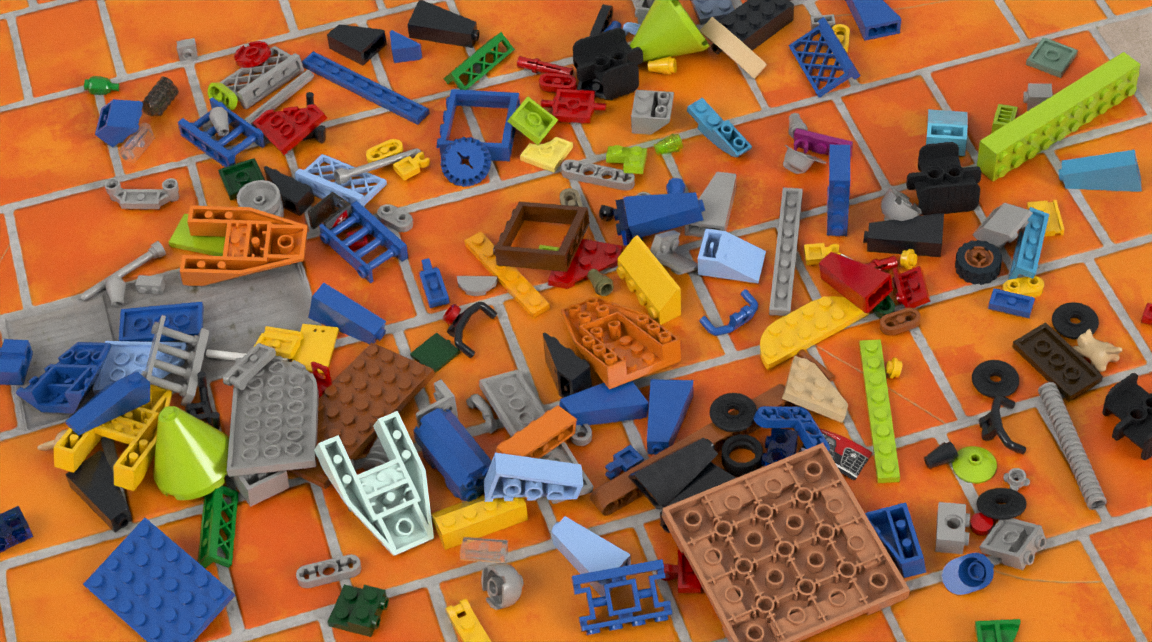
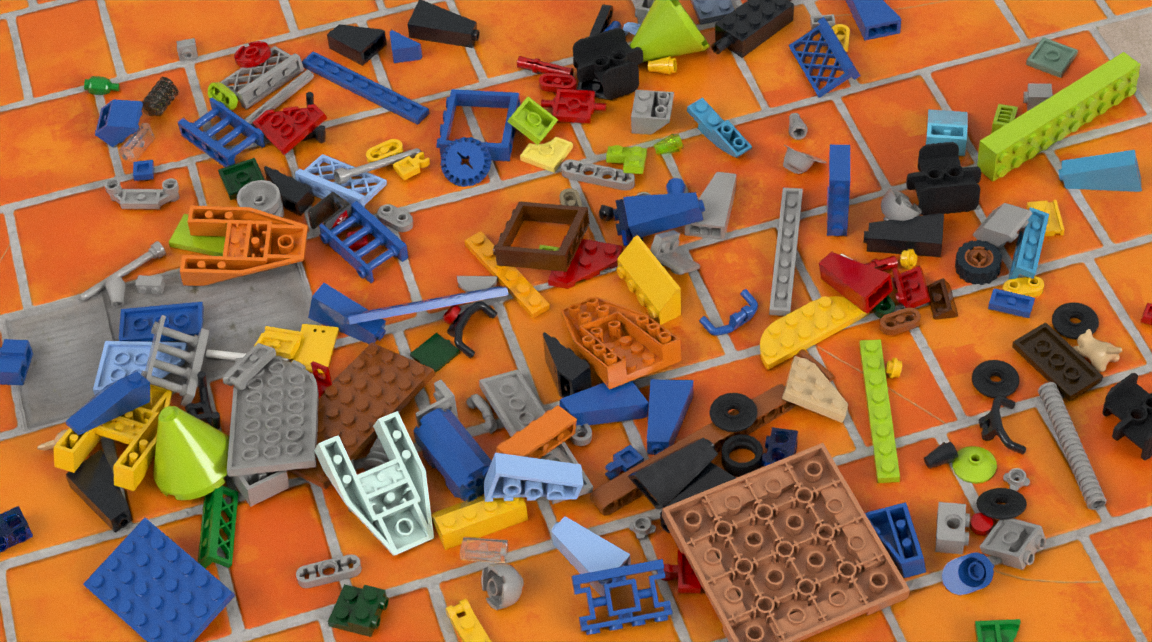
(68, 381): blue wedge -> none
(143, 170): none -> blue plate
(219, 119): light grey cone -> none
(423, 305): none -> tile
(433, 285): blue hinge -> none
(473, 59): green fence -> none
(602, 284): olive cone -> none
(642, 521): none -> light grey plate
(729, 257): light blue slope -> none
(733, 47): tan slope -> none
(795, 418): blue beam -> none
(816, 252): yellow plate -> none
(817, 142): magenta plate -> none
(846, 454): sticker -> none
(942, 300): none -> reddish brown slope

